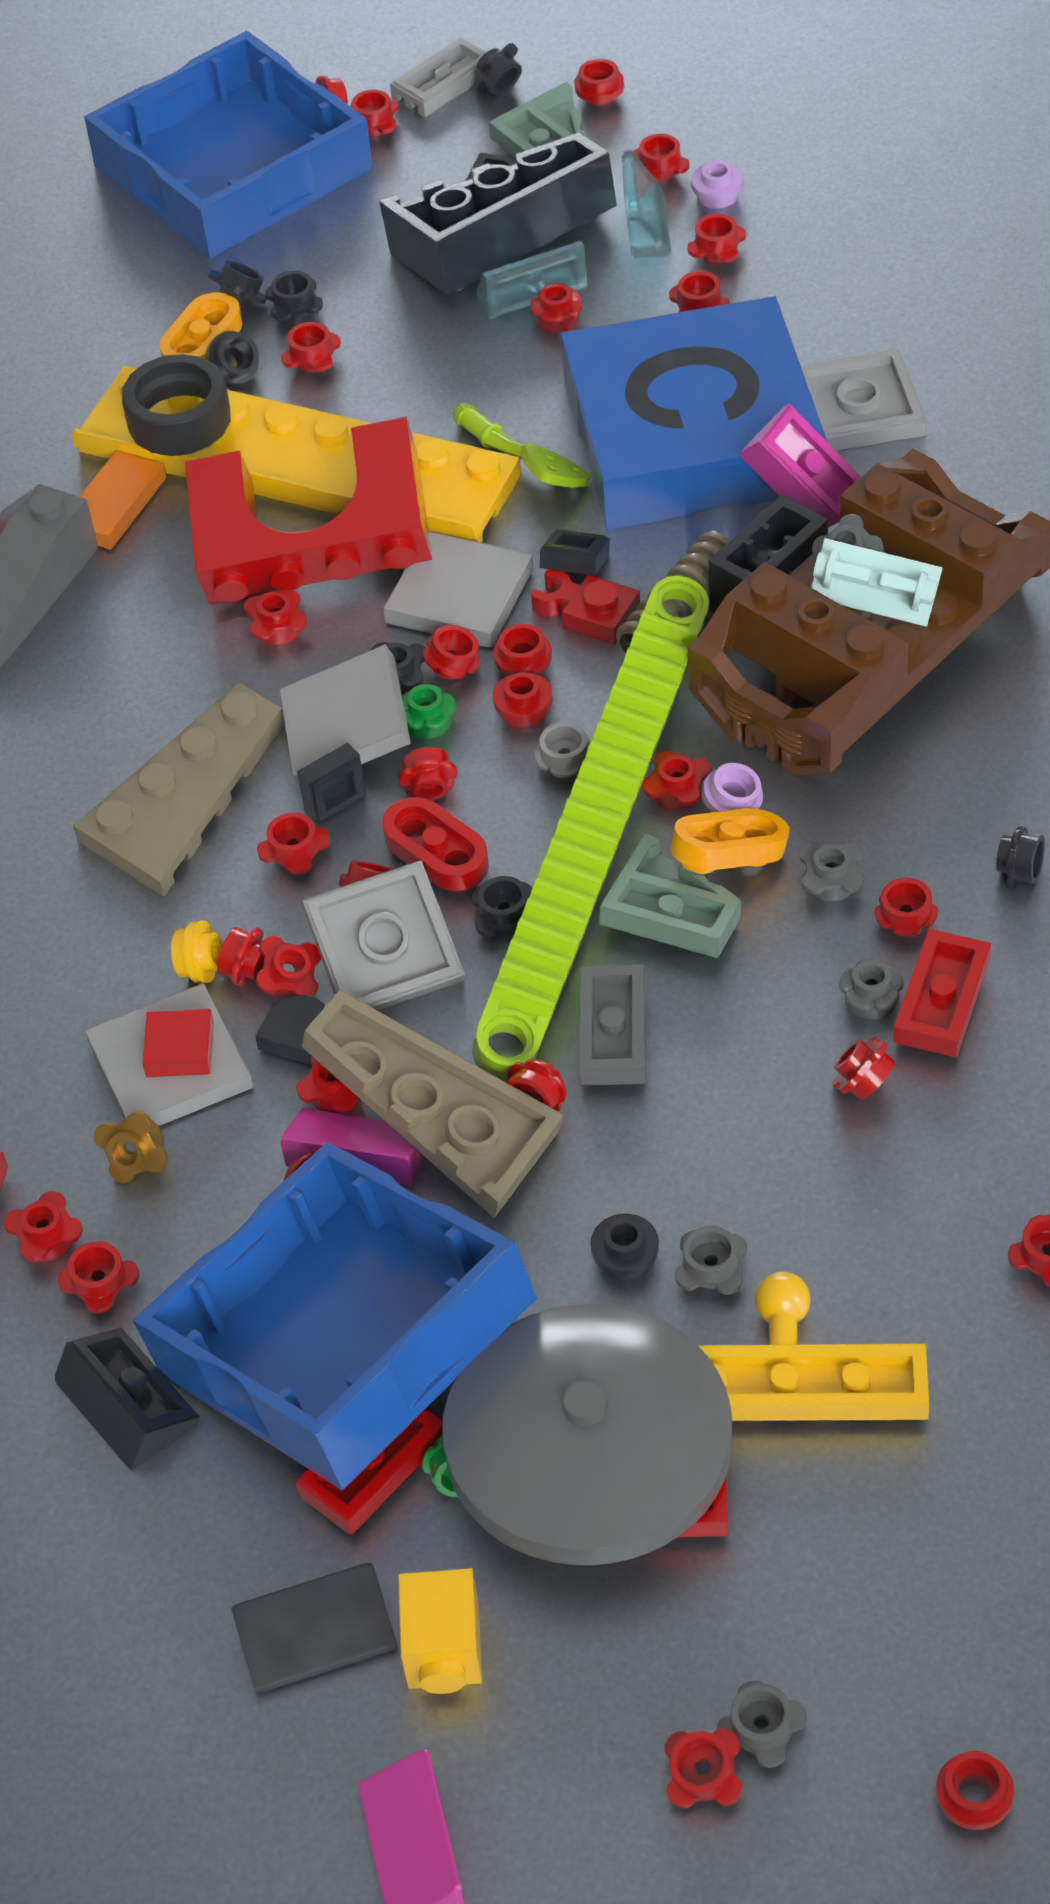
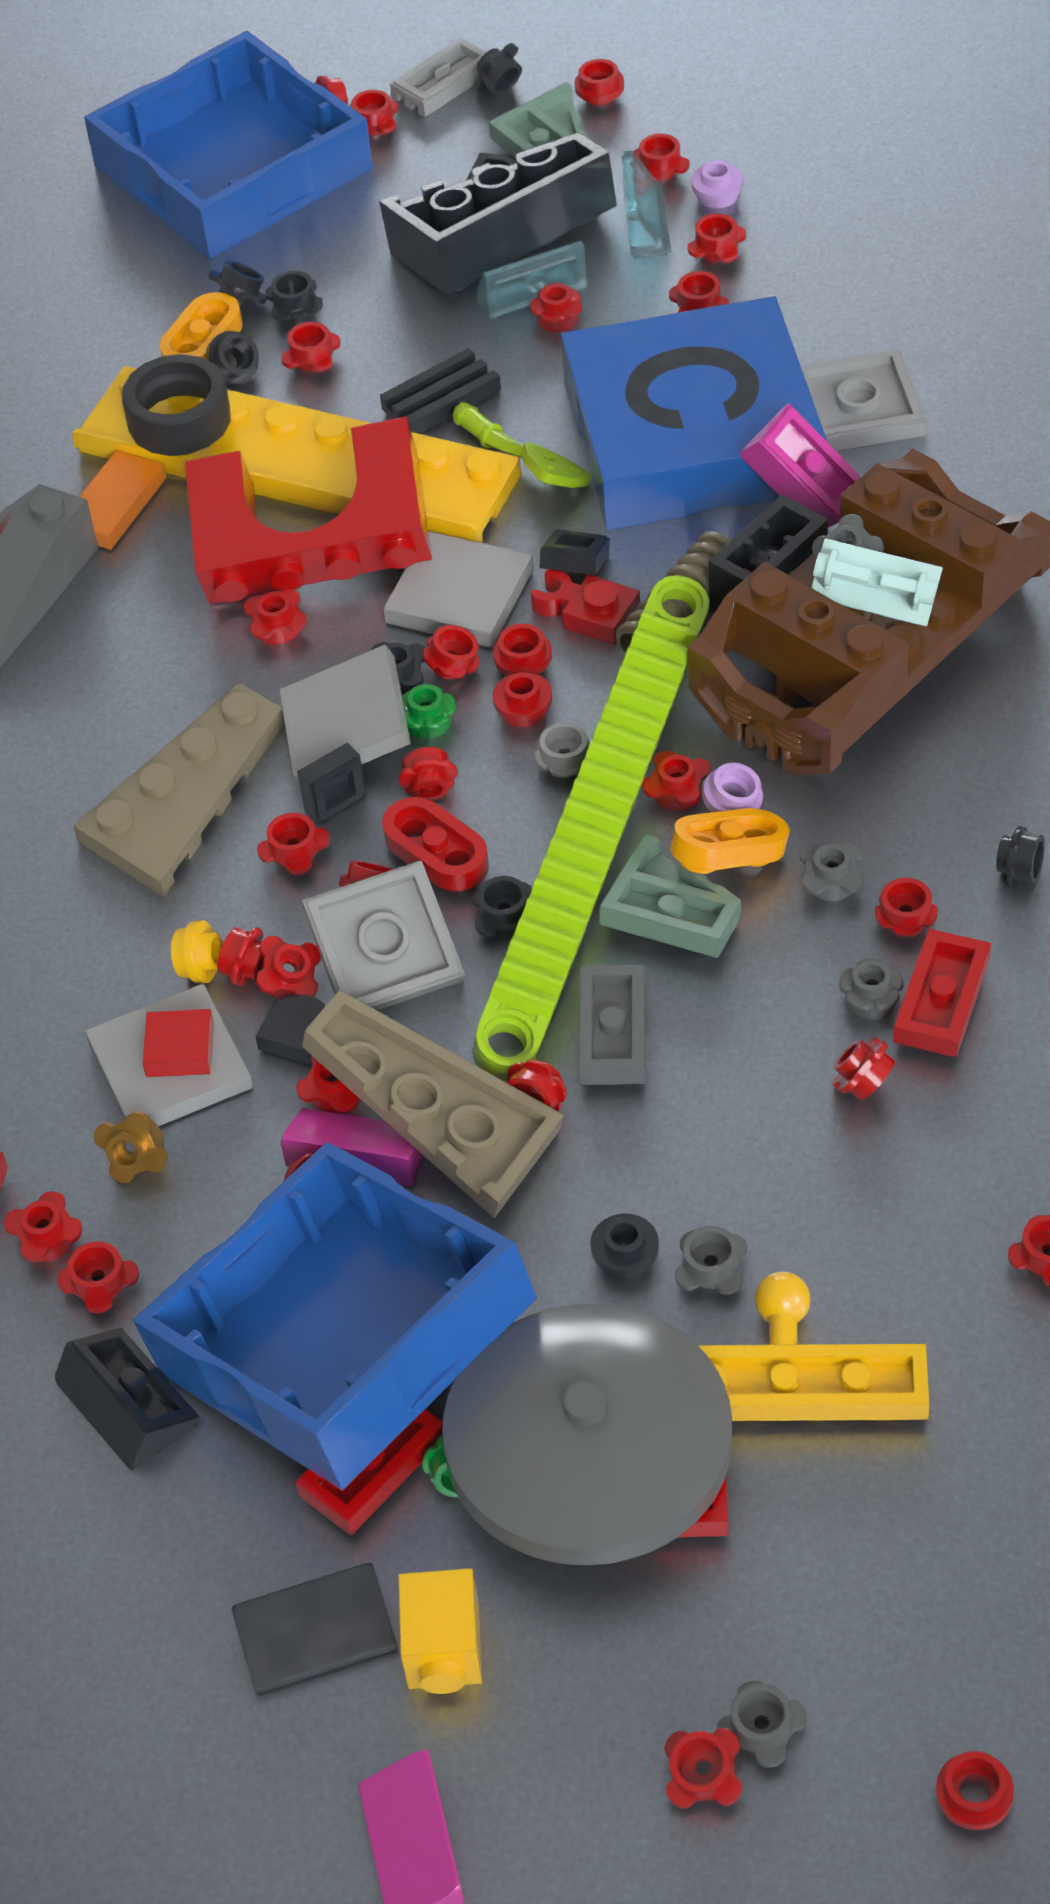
(439, 388): none -> black tile

